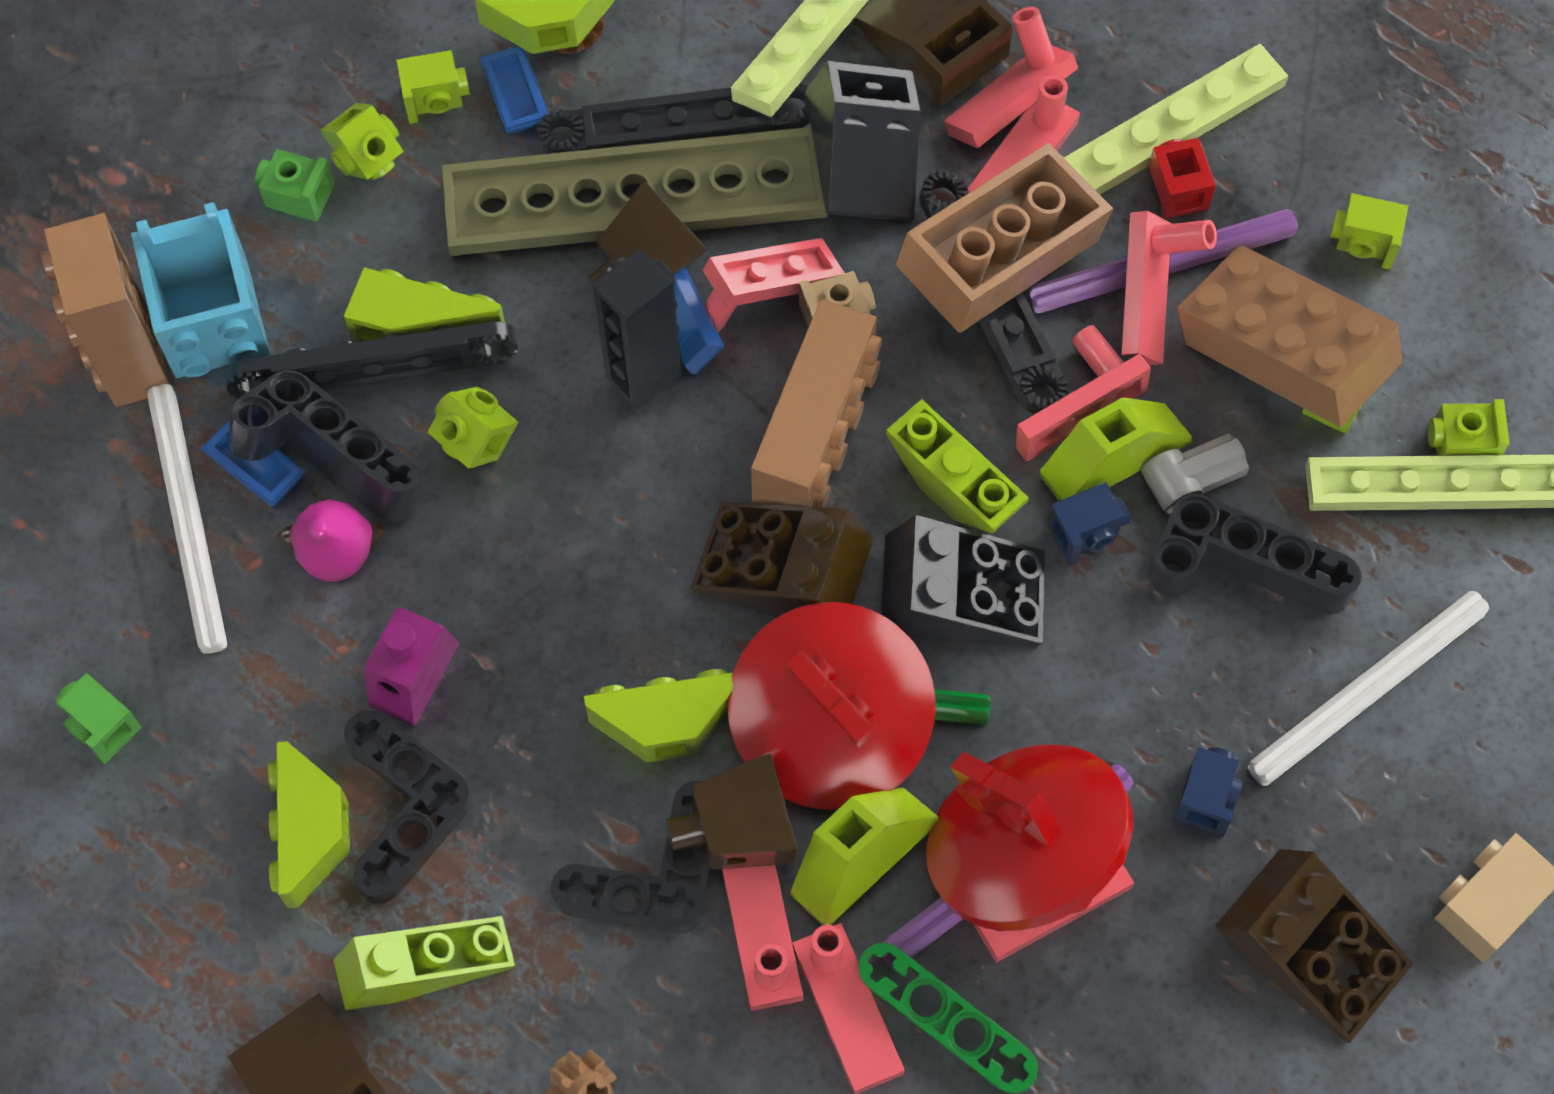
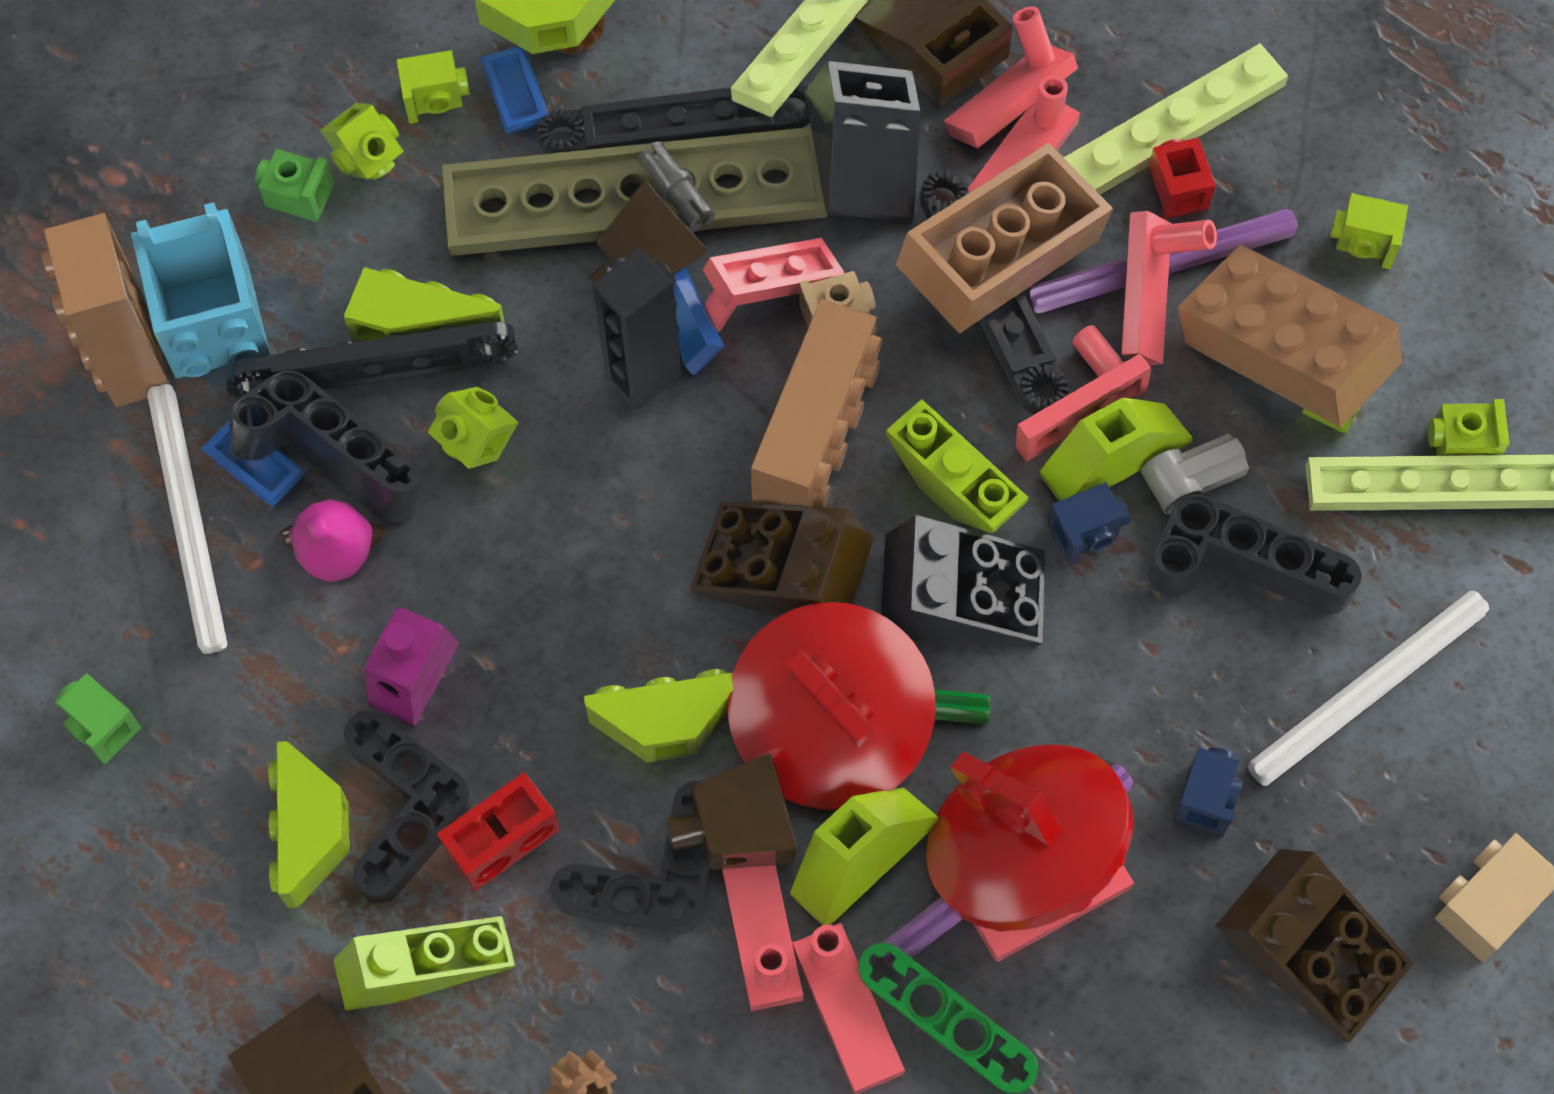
(499, 831): none -> red brick
(676, 186): none -> dark grey pin

